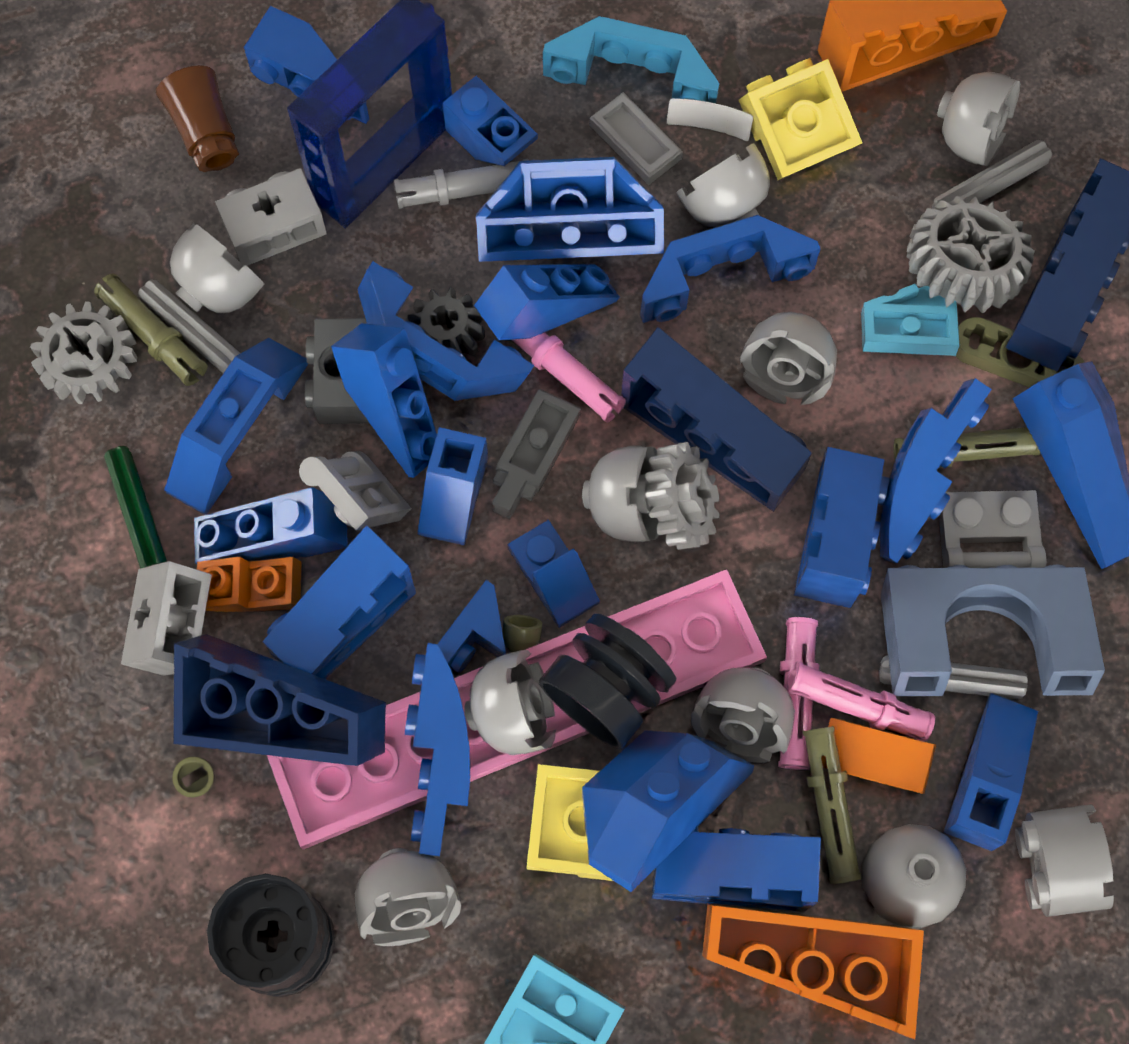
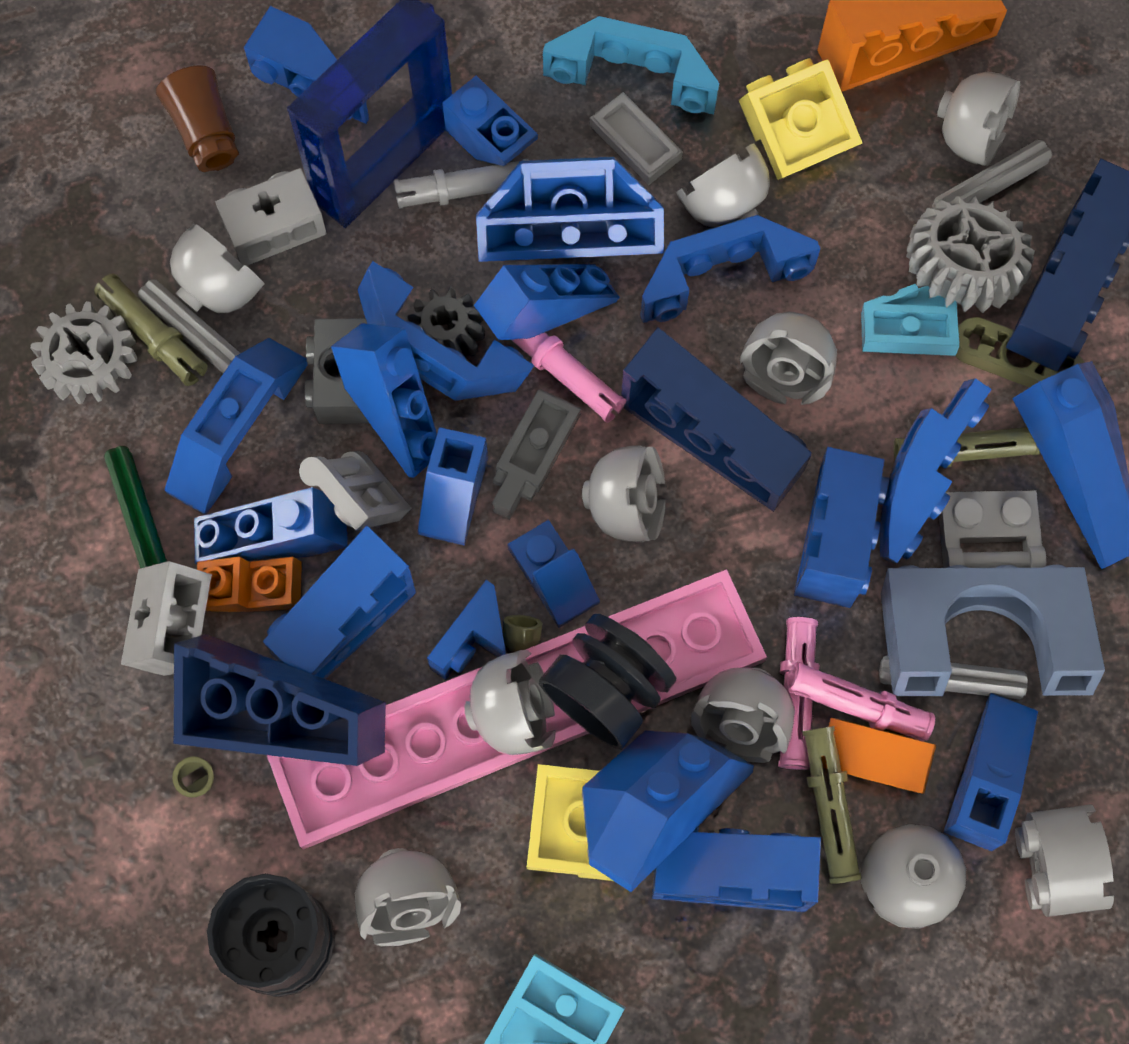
(438, 726): blue slope -> none
(682, 496): light grey gear -> none
(710, 116): white sticker -> none
(833, 961): orange wedge -> none

